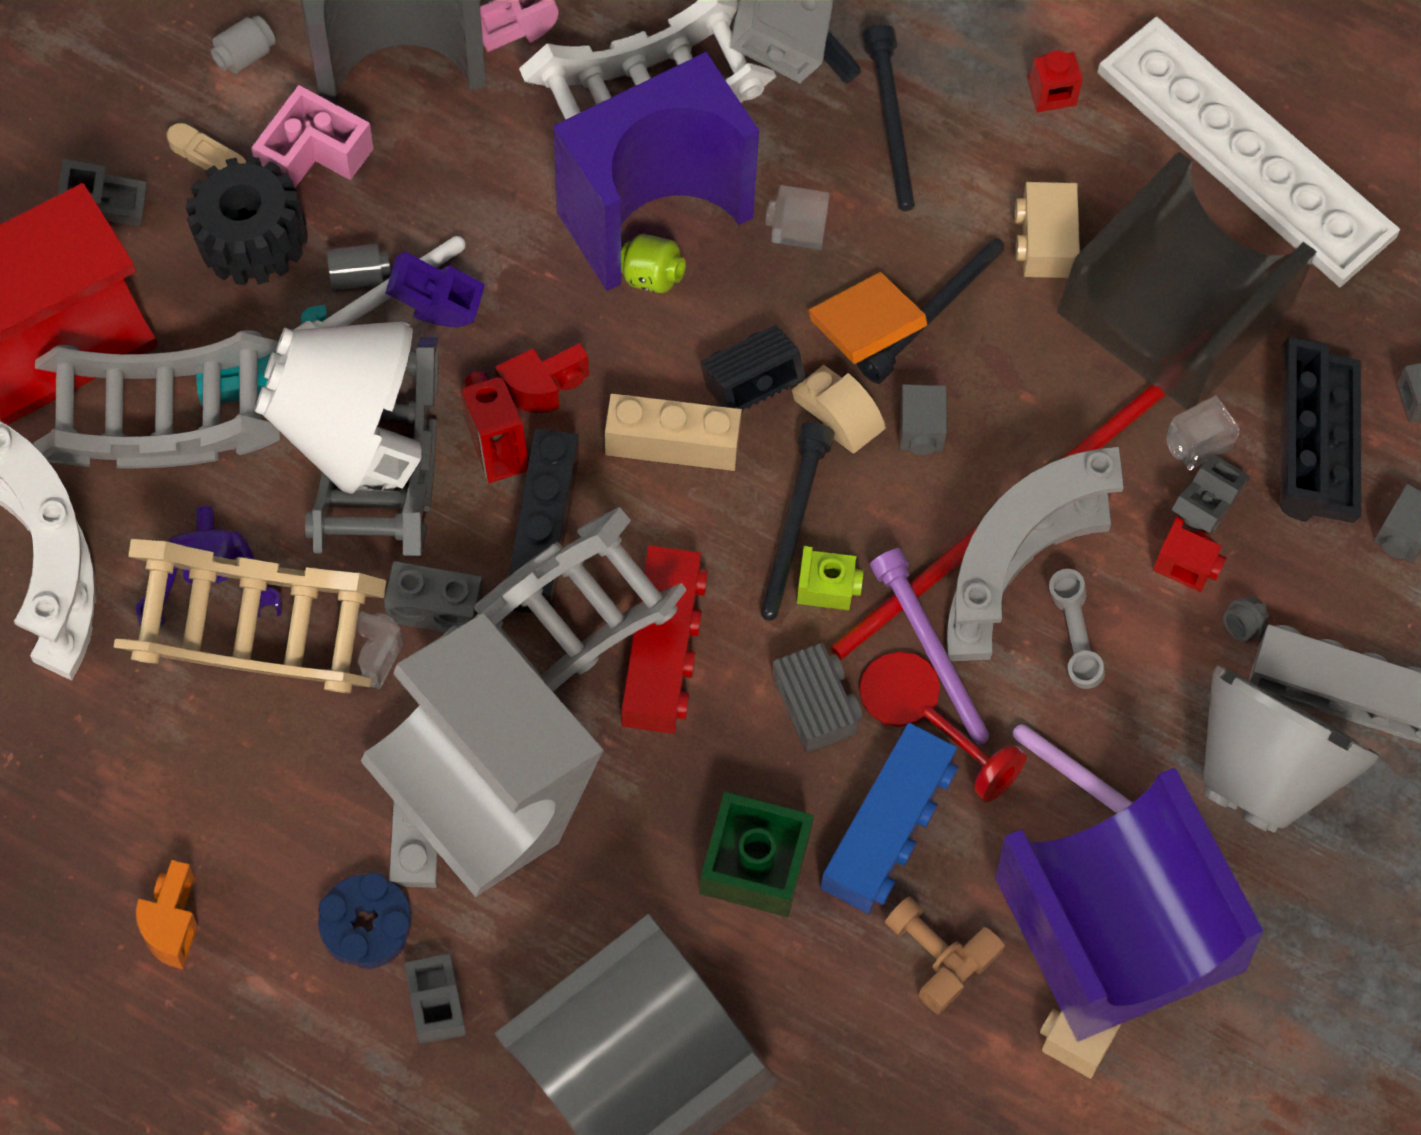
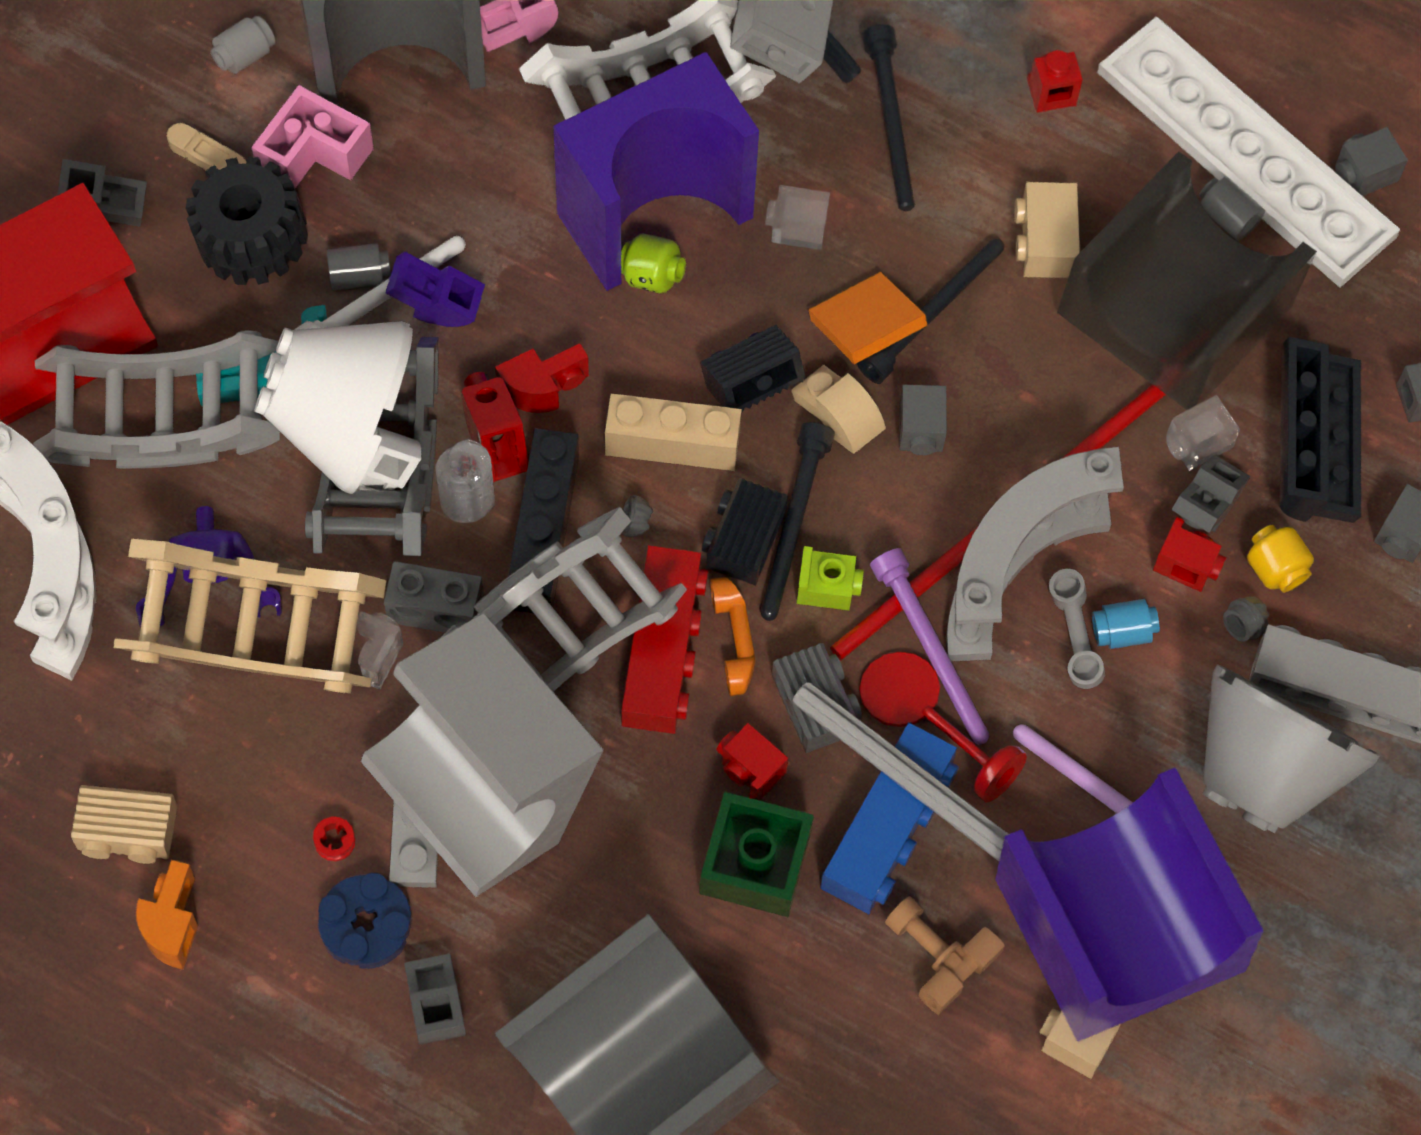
(124, 823): none -> tan brick
(320, 837): none -> red bush
(465, 482): none -> clear piece
(638, 512): none -> dark grey piece
(725, 599): none -> orange bar
(746, 530): none -> black brick
(752, 761): none -> red brick
(901, 769): none -> light grey axle
(1125, 624): none -> dark azure brick
(1231, 207): none -> dark grey brick
(1280, 558): none -> yellow head
(1371, 161): none -> dark grey brick

